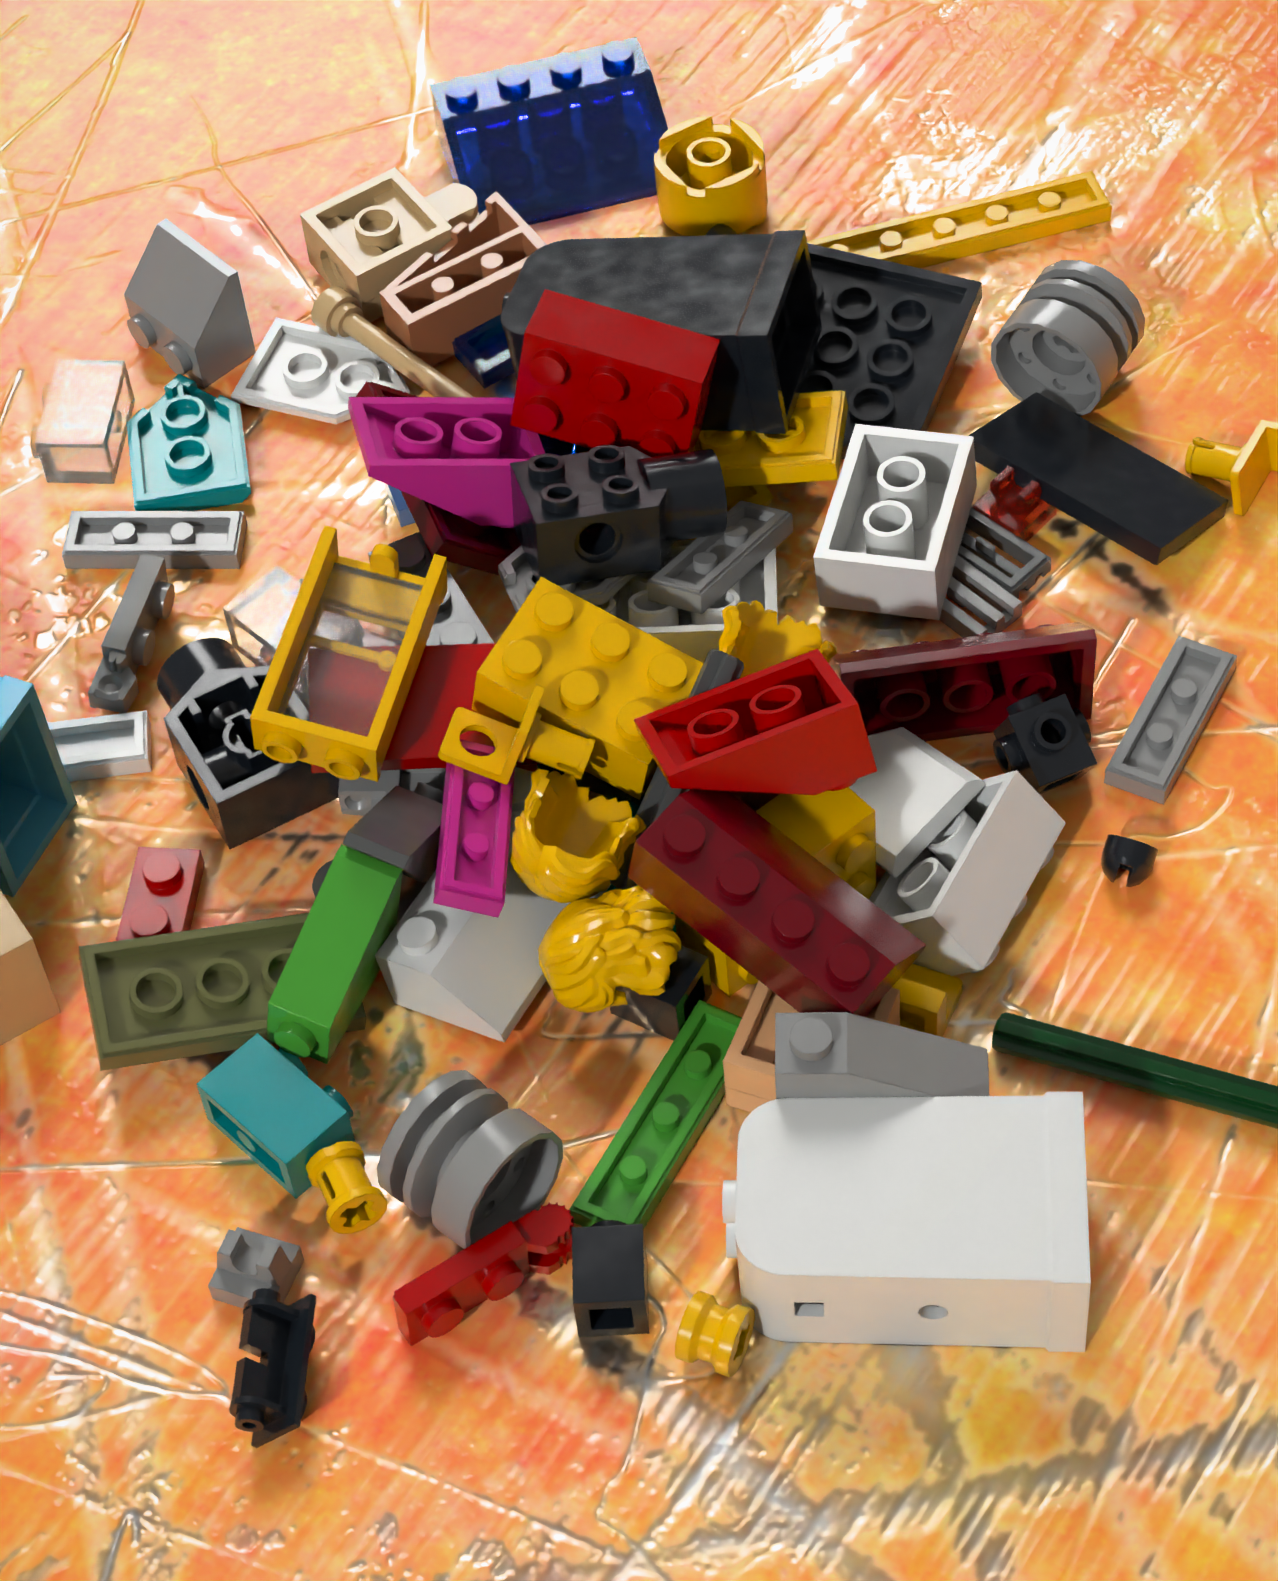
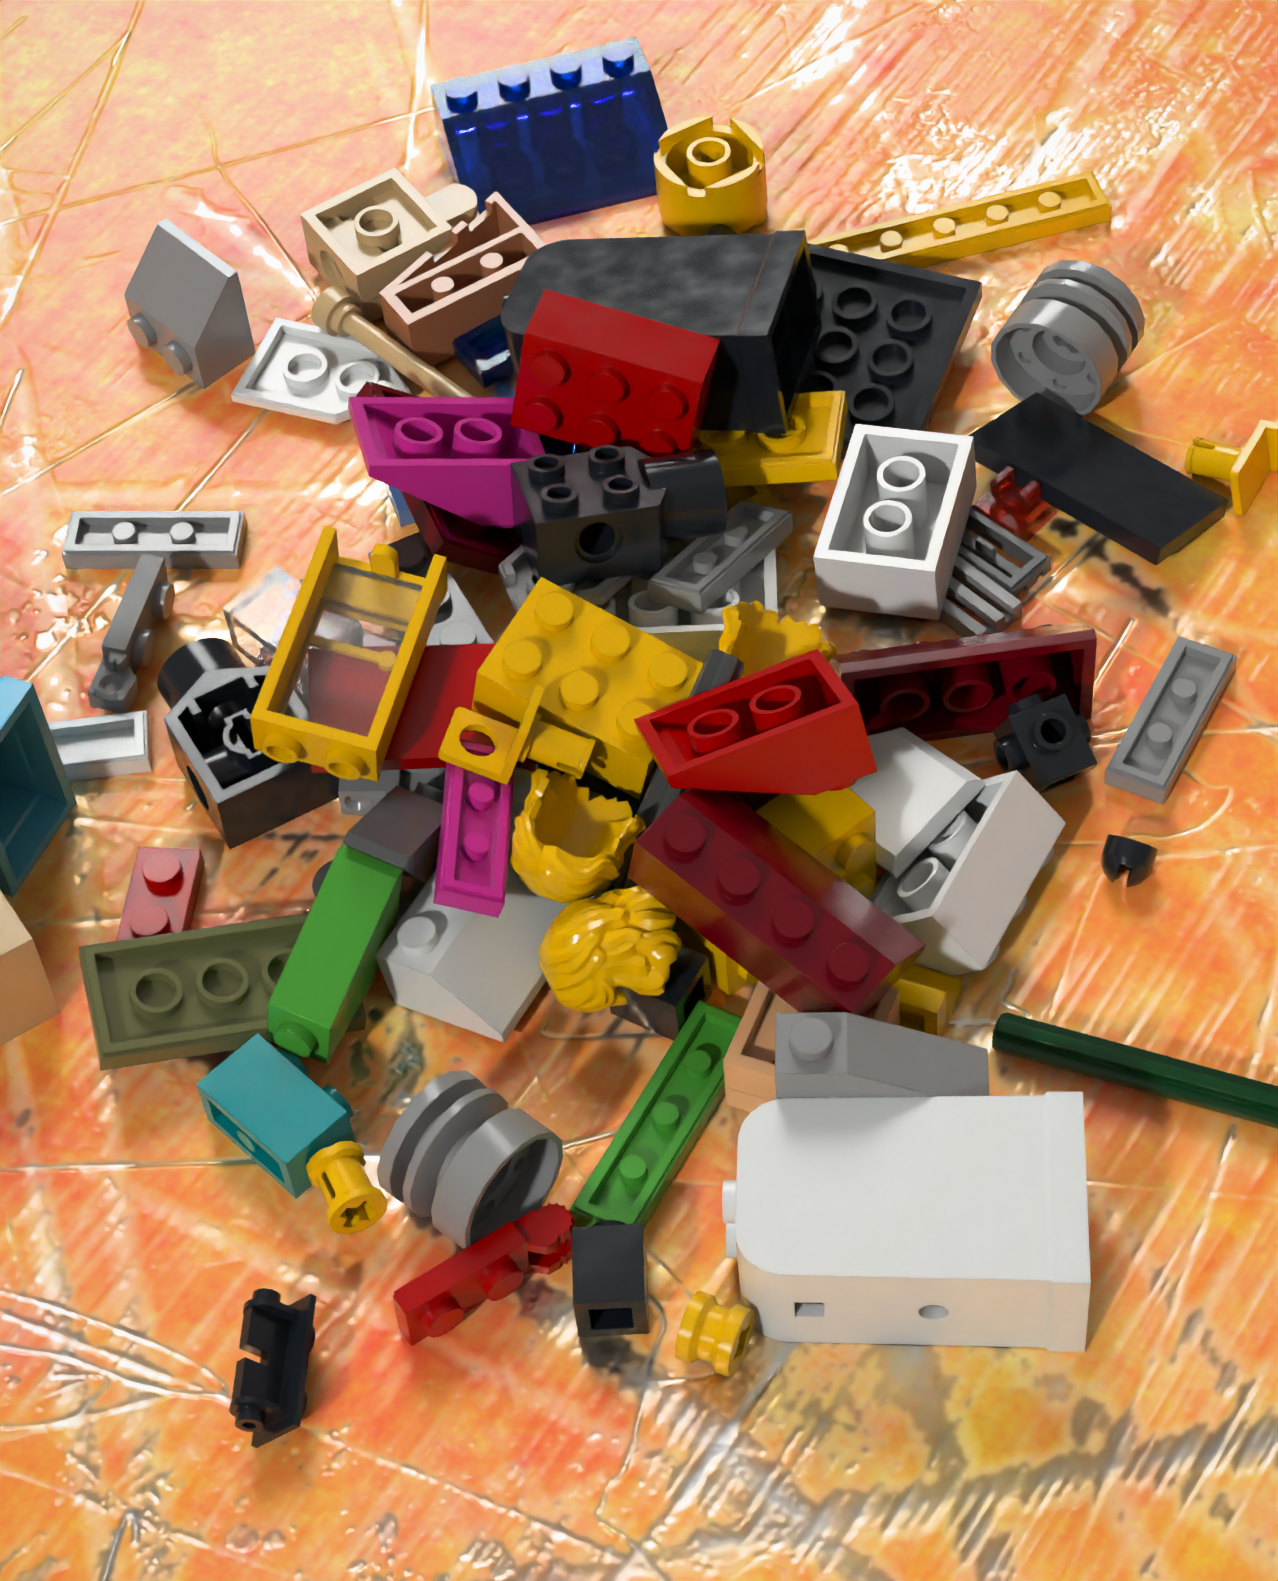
(83, 421): clear brick -> none
(188, 451): tile -> none
(251, 1263): light grey tile -> none

